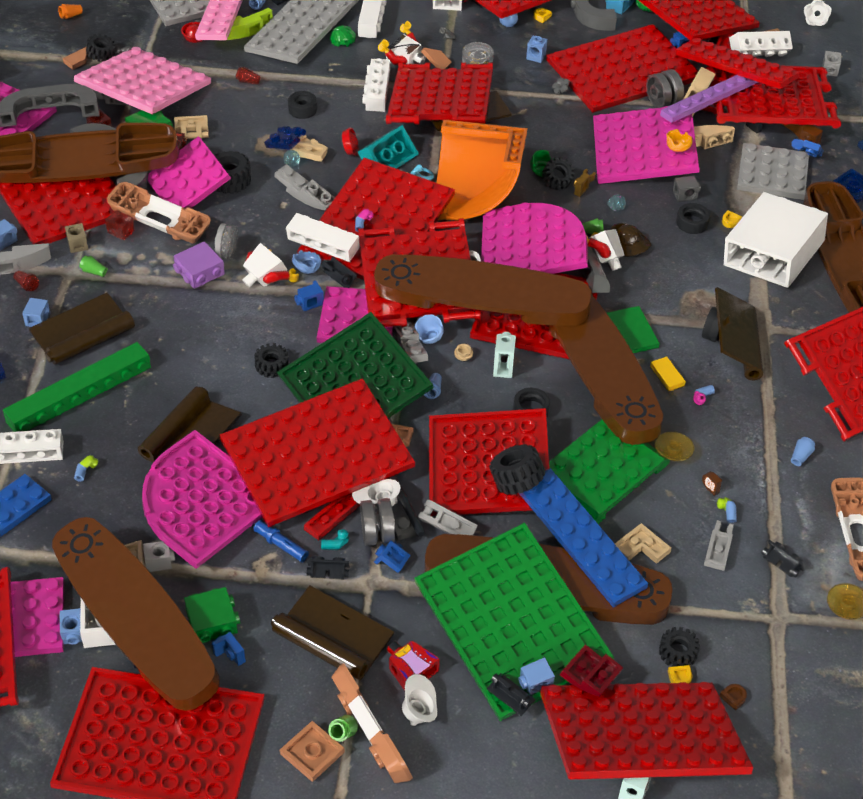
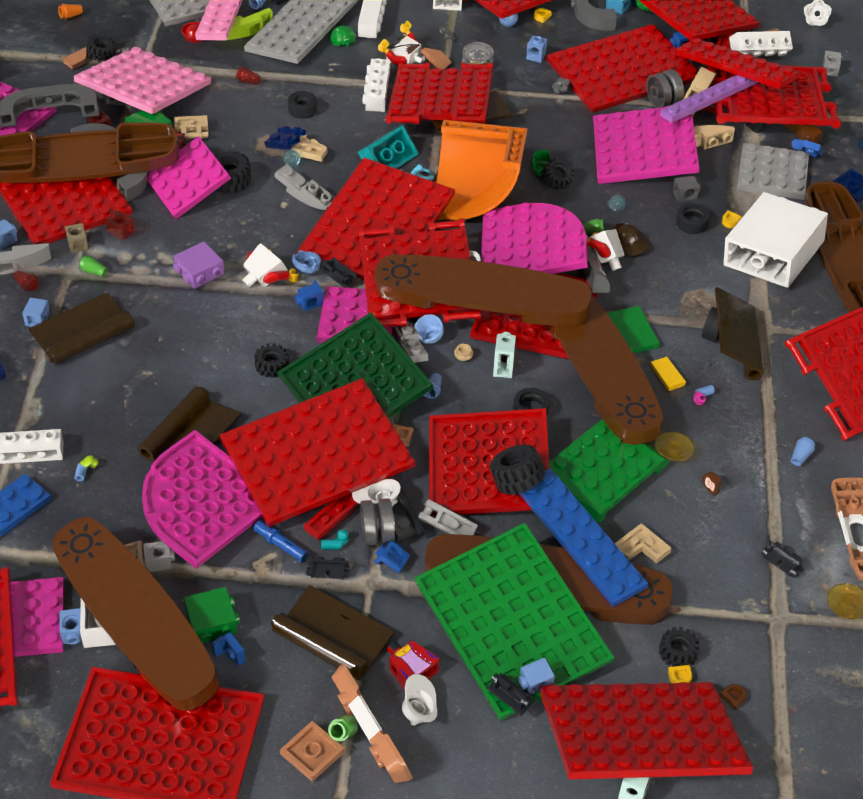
(77, 388): green brick -> none
(137, 203): nougat piece -> none
(226, 241): clear piece -> none
(323, 237): white brick -> none
(350, 142): red hat -> none
(359, 220): arm -> none
(582, 183): pearl gold plate -> none
(591, 671): dark red slope -> none
(677, 141): light orange hair -> none
(719, 547): light grey hinge -> none
(730, 508): medium blue arm -> none

